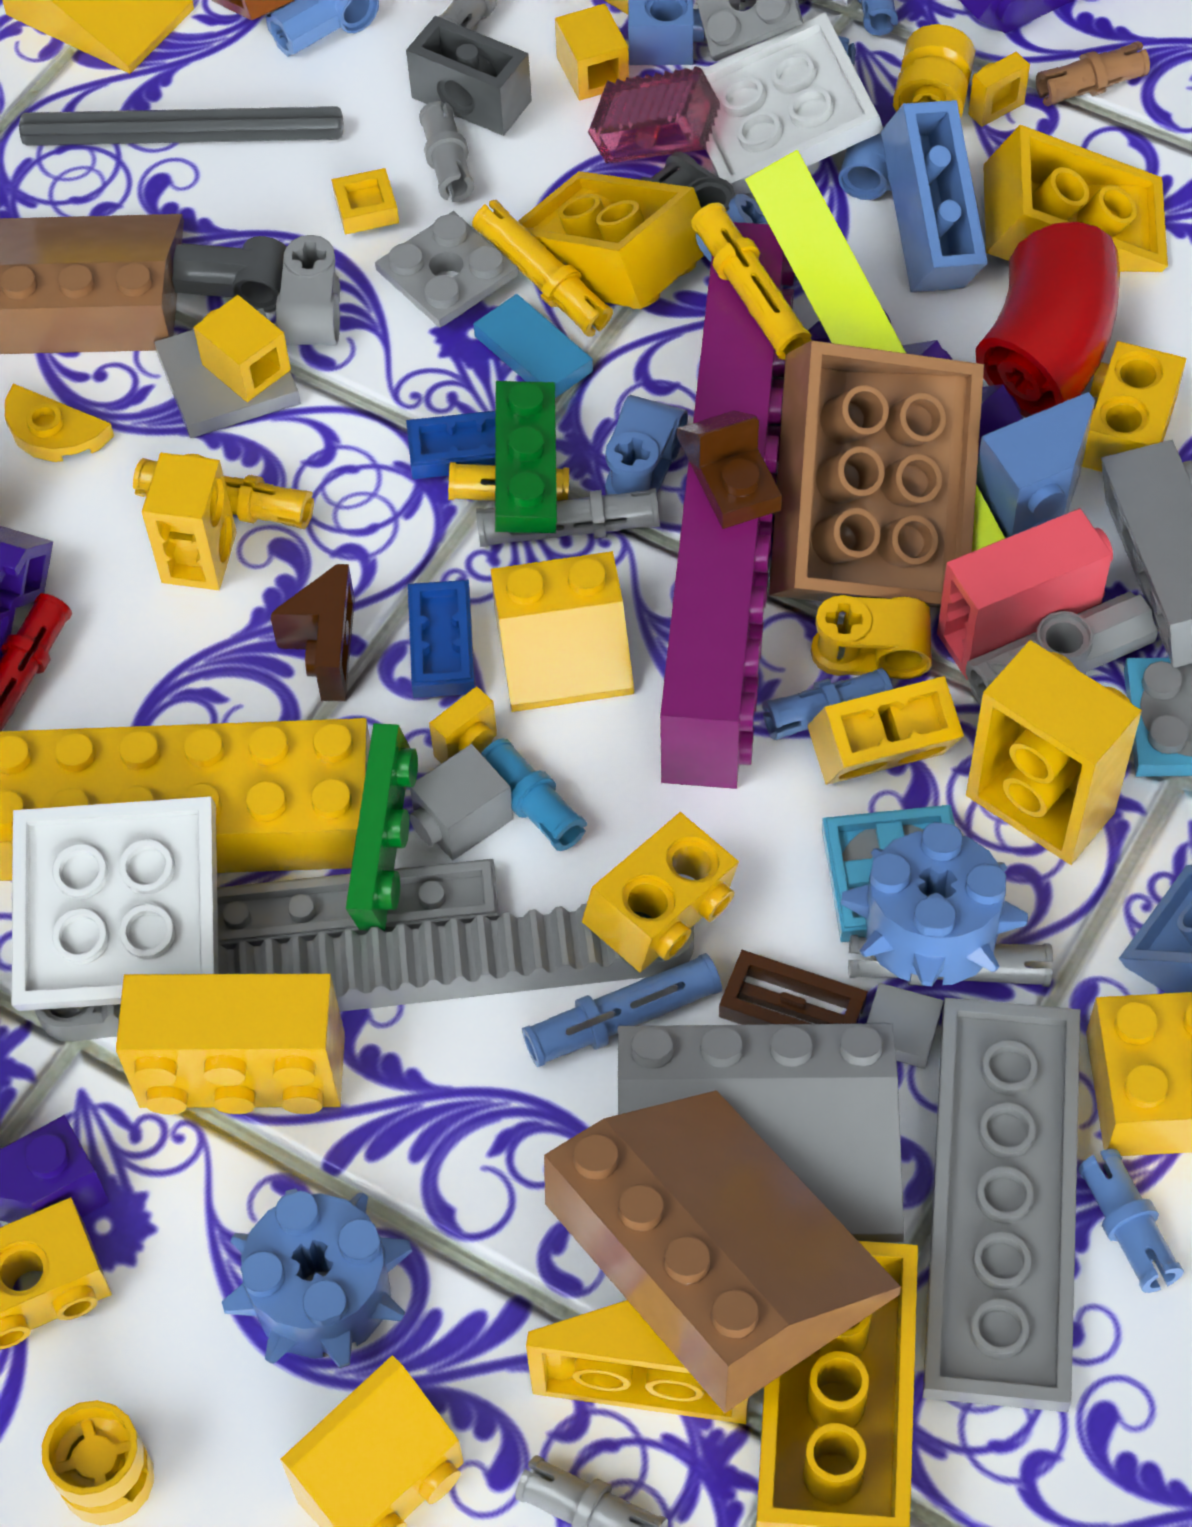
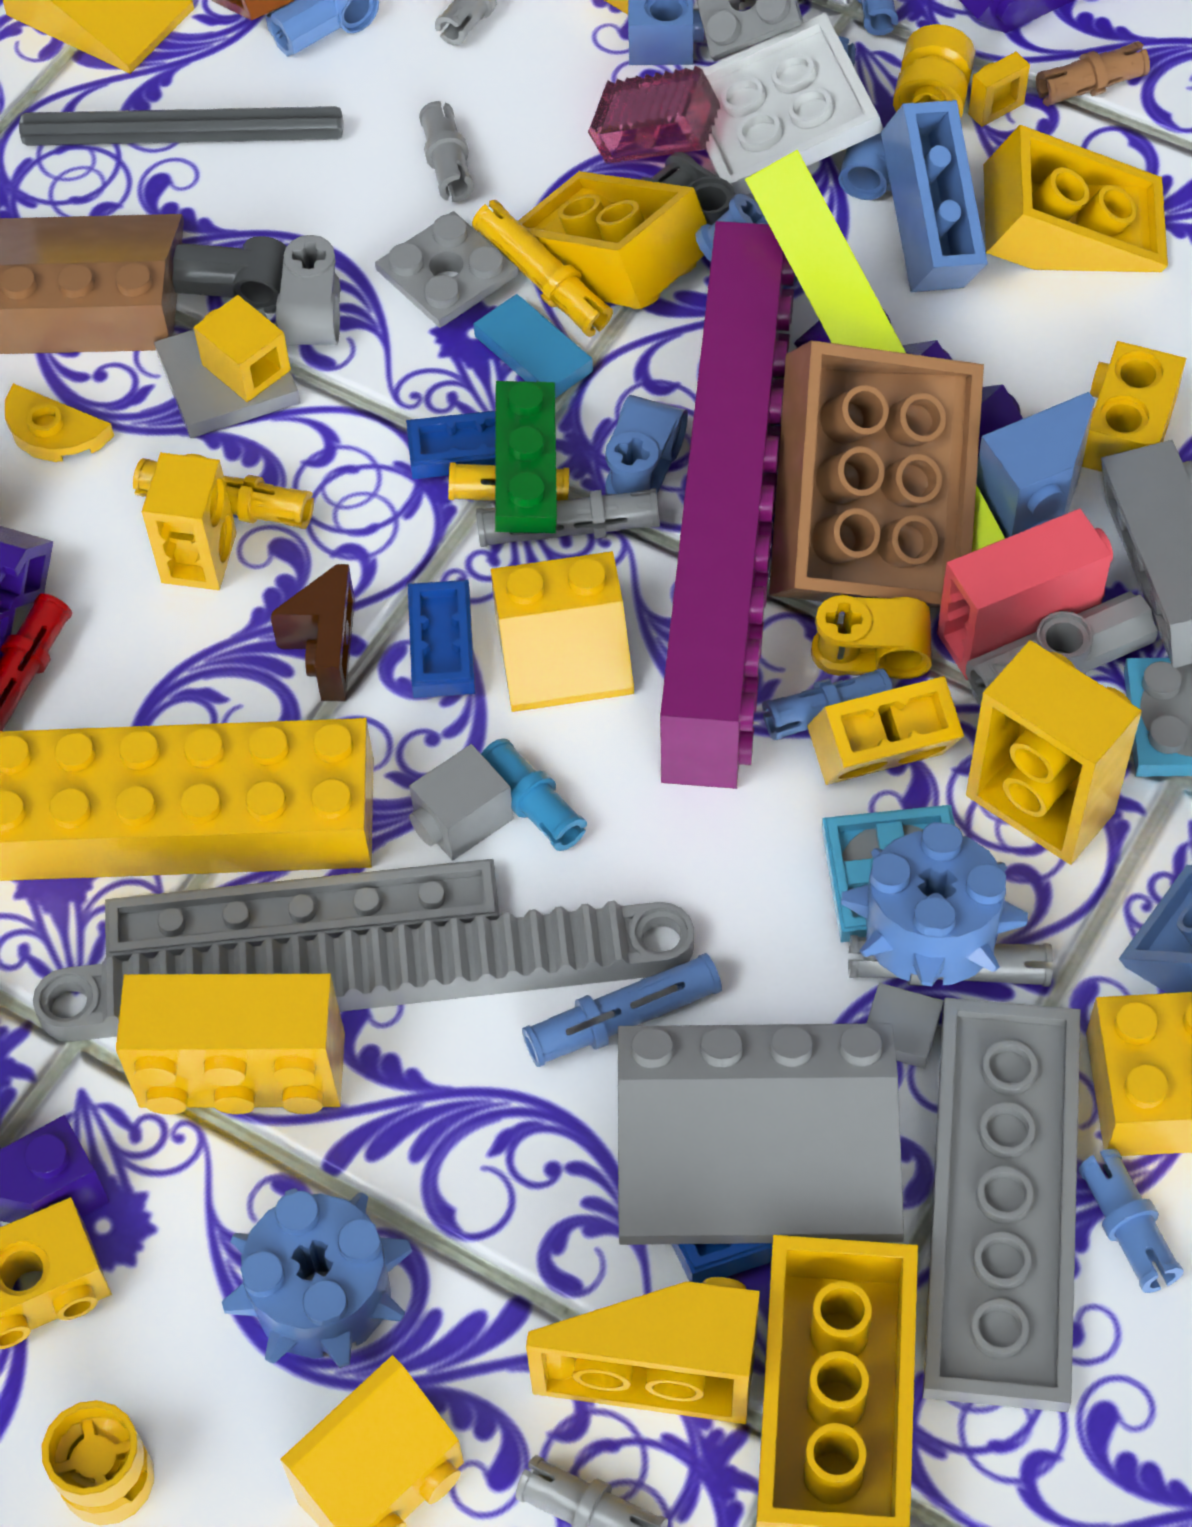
(111, 897): white plate -> none
(365, 201): yellow plate -> none
(381, 827): green plate -> none
(464, 723): yellow plate -> none
(471, 73): dark grey brick -> none
(591, 50): yellow brick -> none
(652, 885): yellow brick -> none
(713, 1241): medium nougat slope -> none
(731, 467): reddish brown slope -> none
(739, 262): yellow pin -> none
(790, 978): reddish brown tile -> none
(1053, 316): red brick -> none

